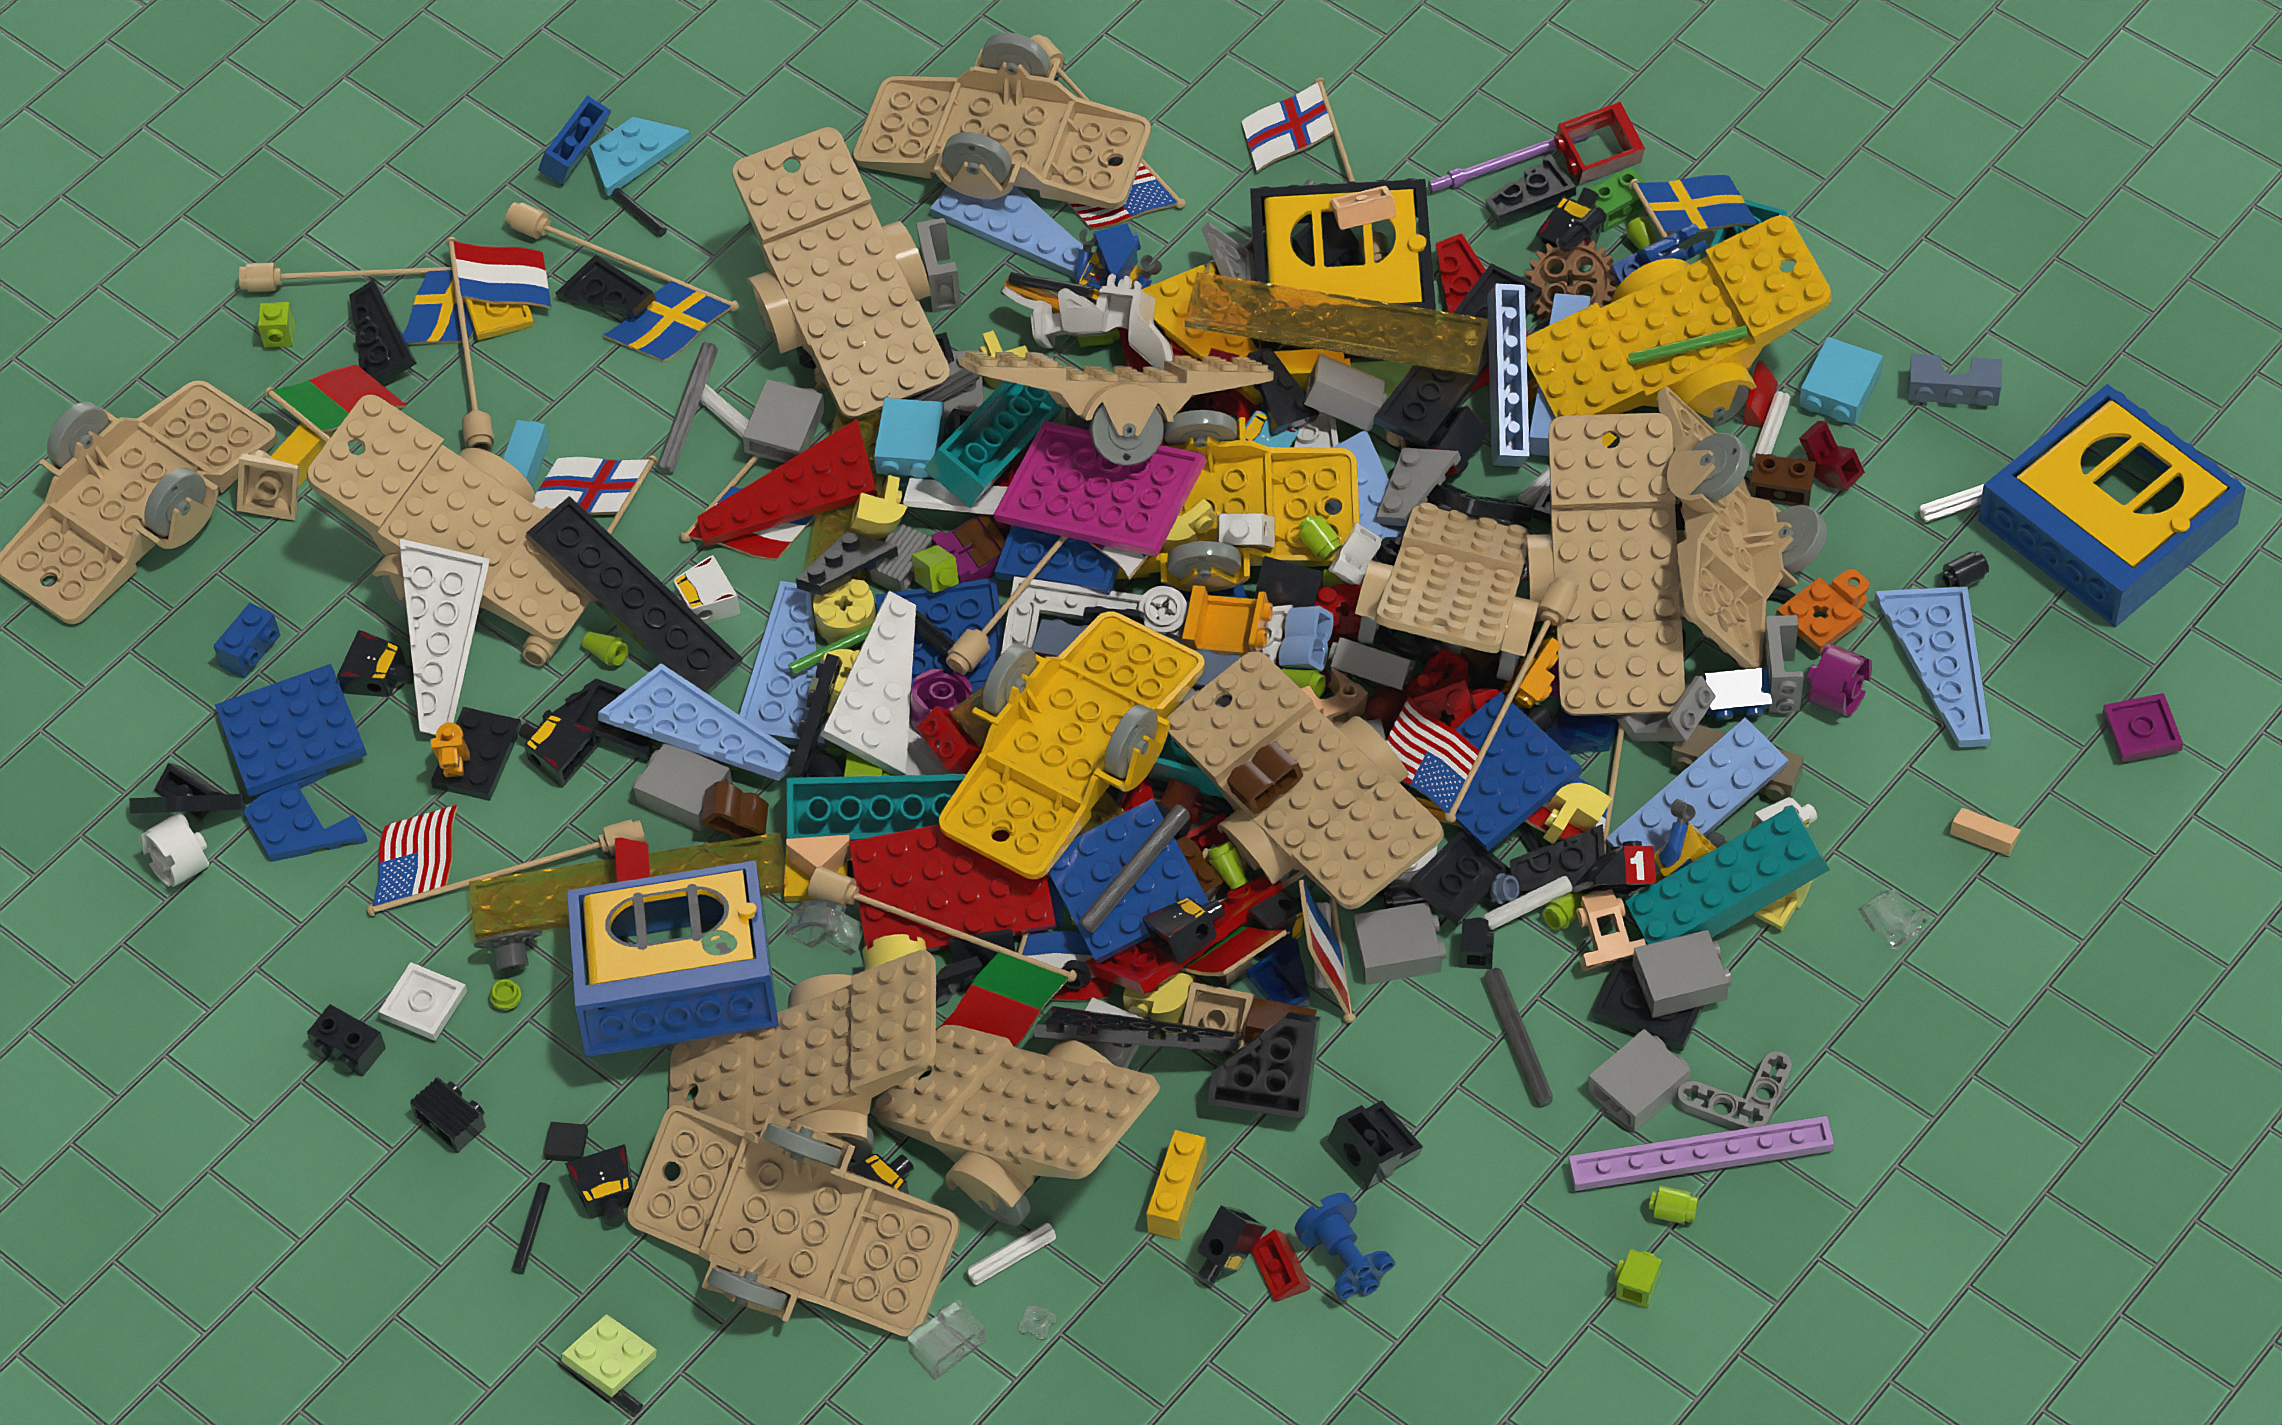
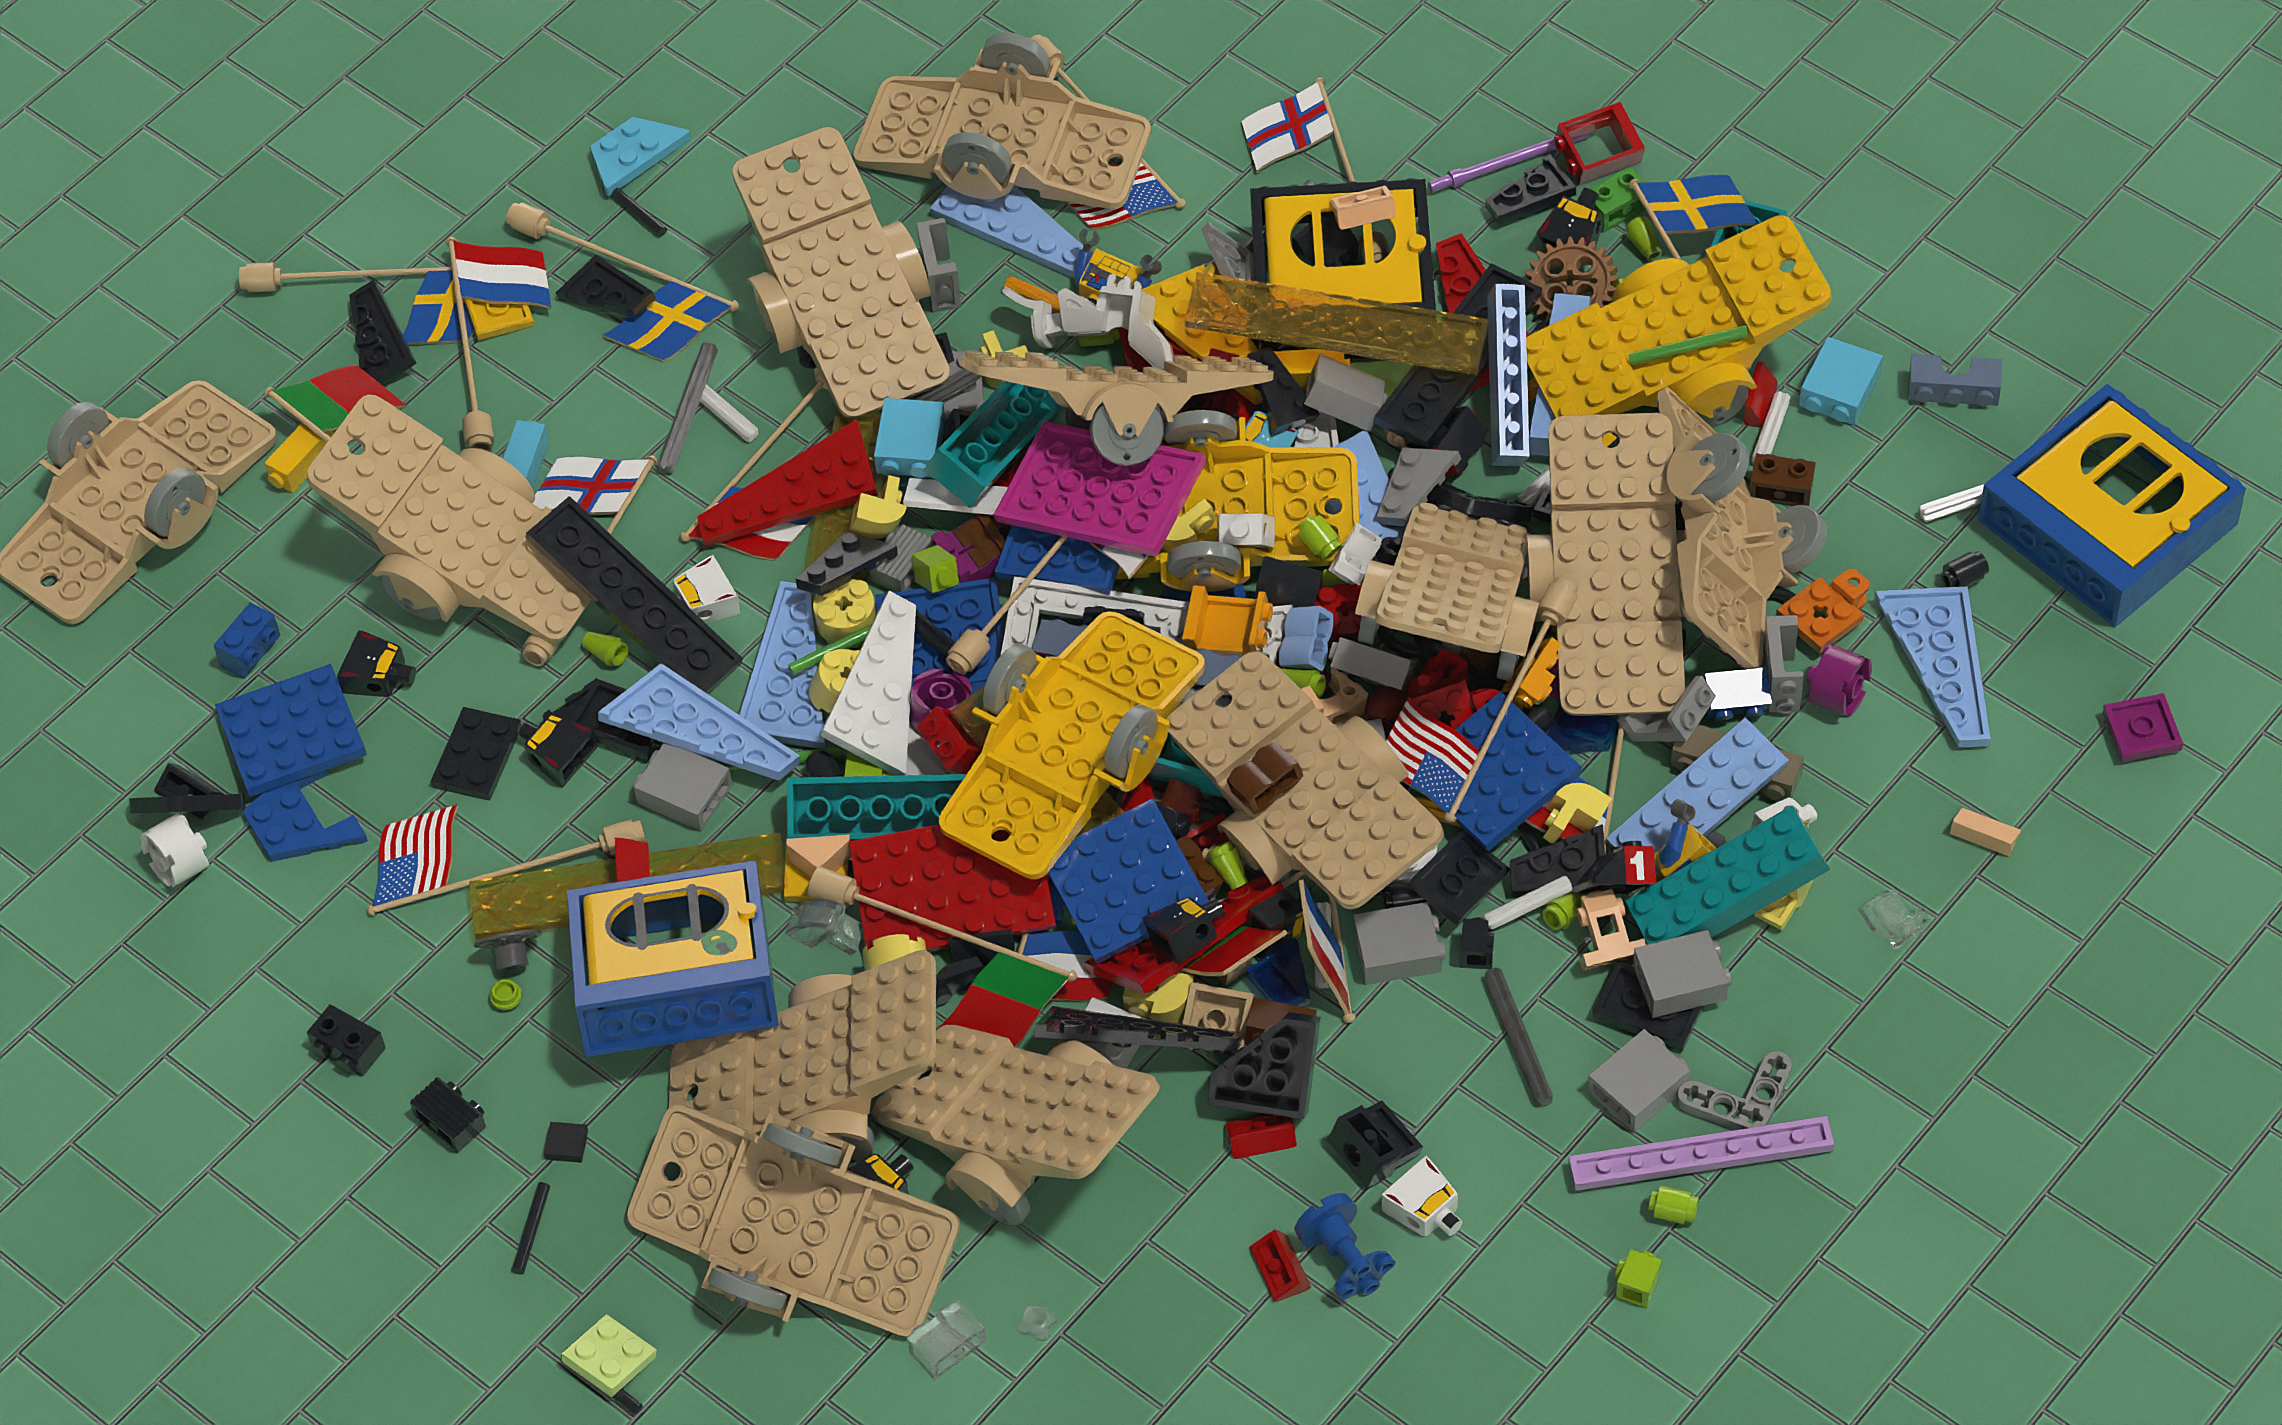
(267, 486): tan slope -> none
(276, 324): lime brick -> none
(422, 1001): white plate -> none
(442, 610): white wing -> none
(450, 749): light orange hips -> none
(574, 140): blue brick -> none
(603, 1183): black torso -> none
(733, 811): reddish brown brick -> none
(783, 421): light grey brick -> none
(818, 702): black plate -> none
(1011, 1253): white axle -> none
(1049, 284): black bar -> none
(1082, 971): black plate -> none
(1117, 250): blue slope -> none
(1134, 868): flat silver axle -> none
(1158, 597): white gear -> none
(1176, 1184): yellow brick -> none
(1228, 1241): black torso -> none
(1260, 1135): none -> red slope
(1423, 1200): none -> white torso
(1504, 888): sand blue plate -> none
(1582, 229): black axle -> none
(1662, 249): blue plate -> none
(1835, 465): dark red brick -> none

